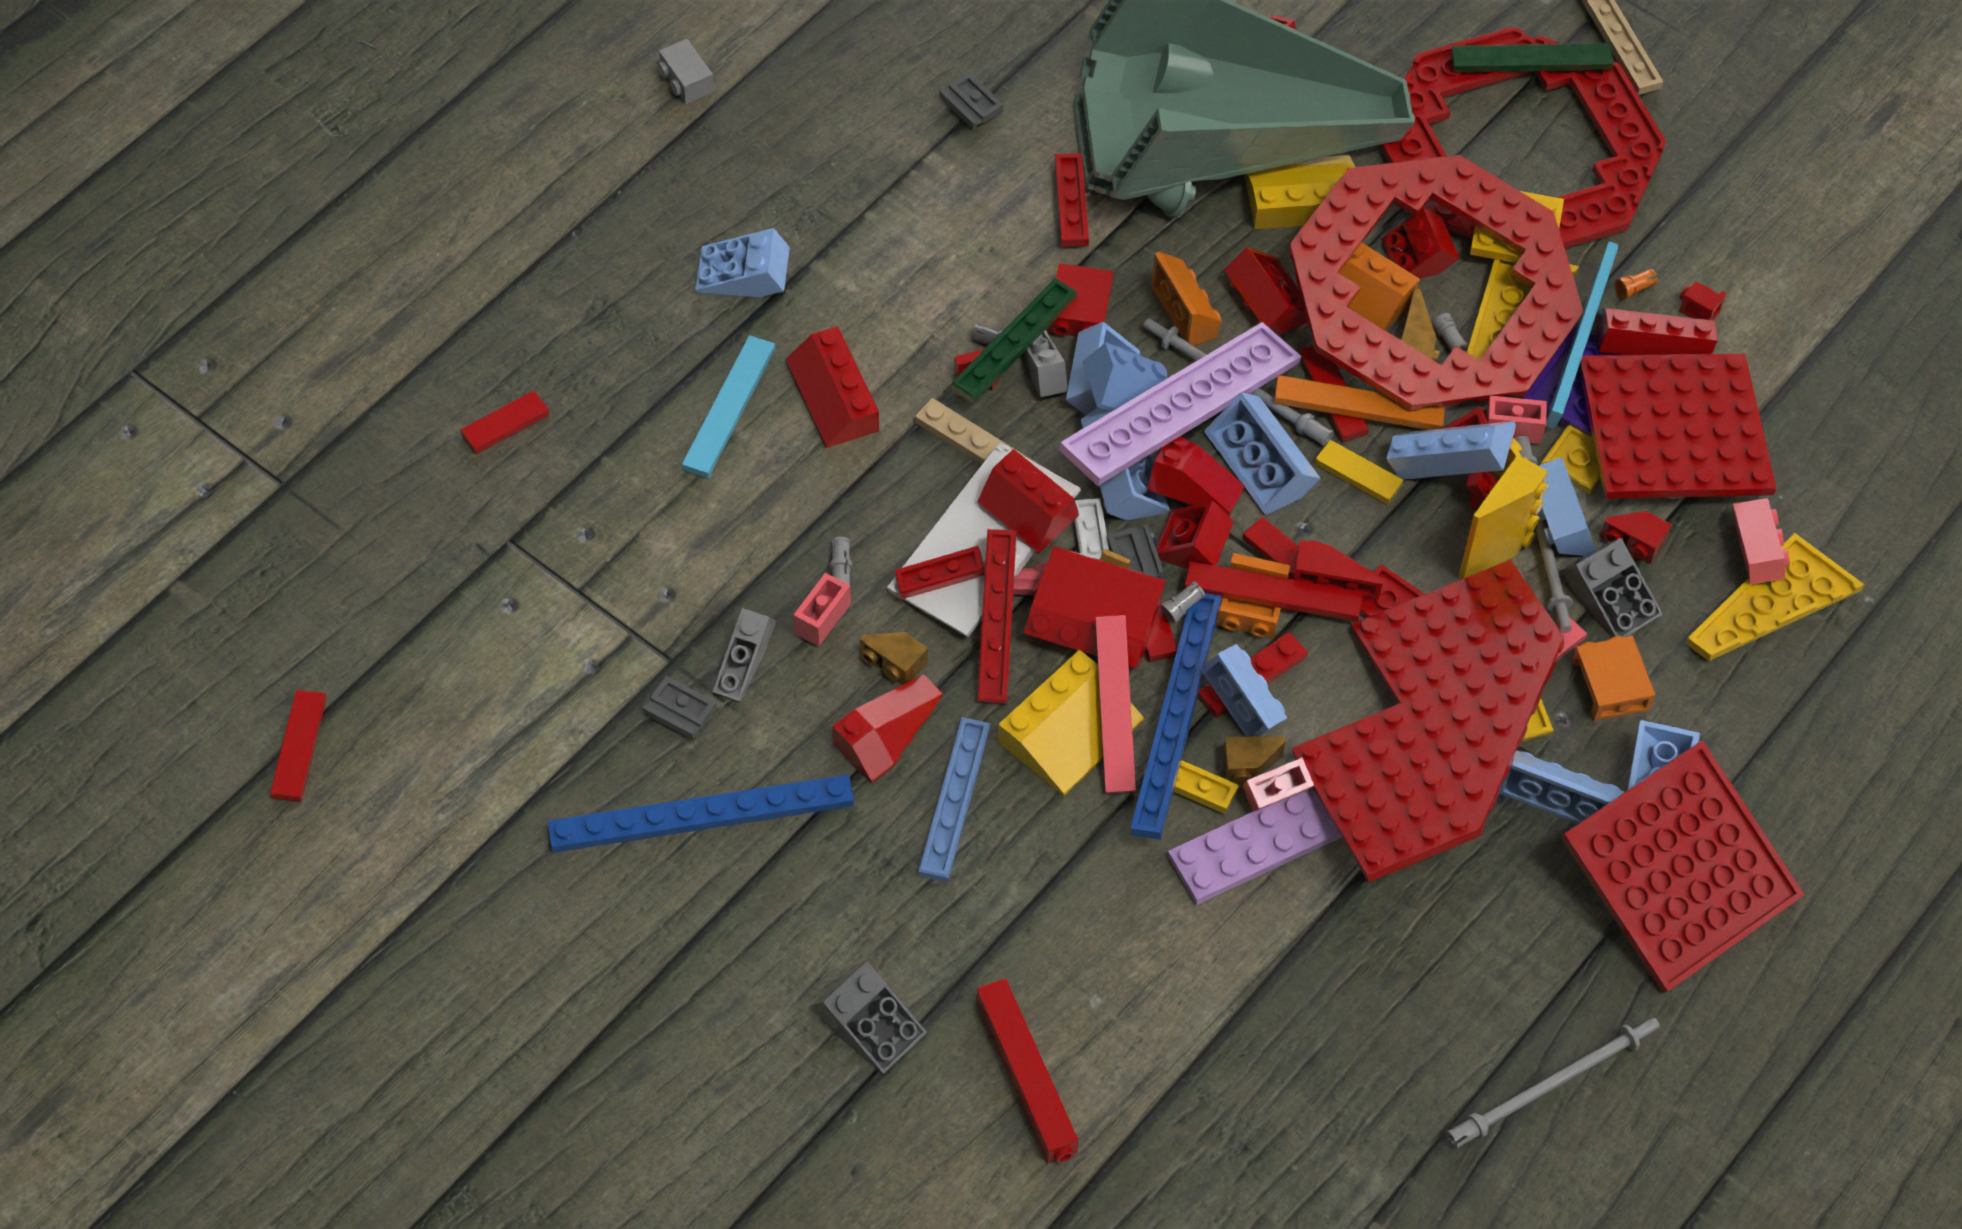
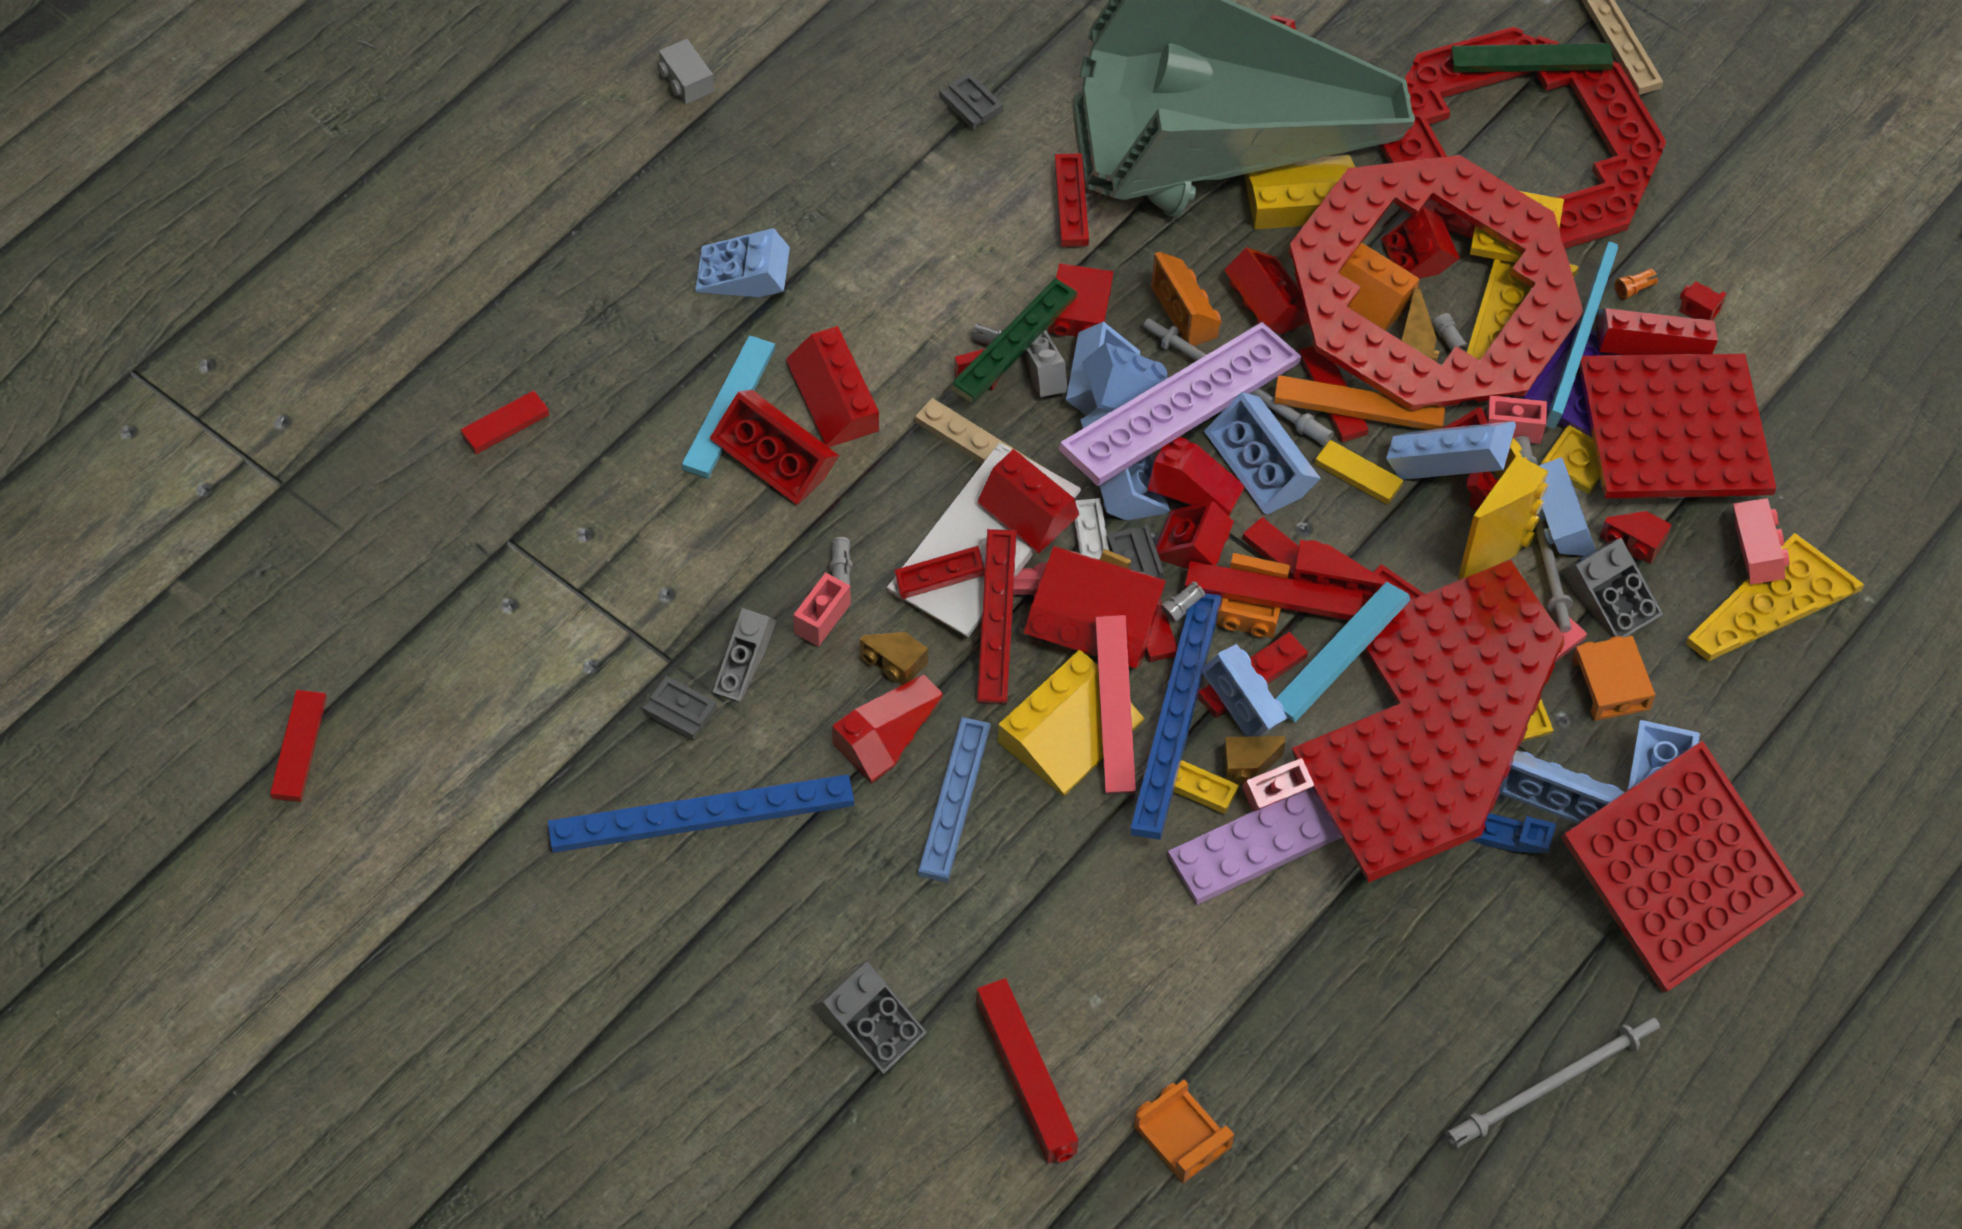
(773, 446): none -> red slope
(1182, 1131): none -> orange panel
(1342, 650): none -> medium azure tile
(1515, 835): none -> blue slope

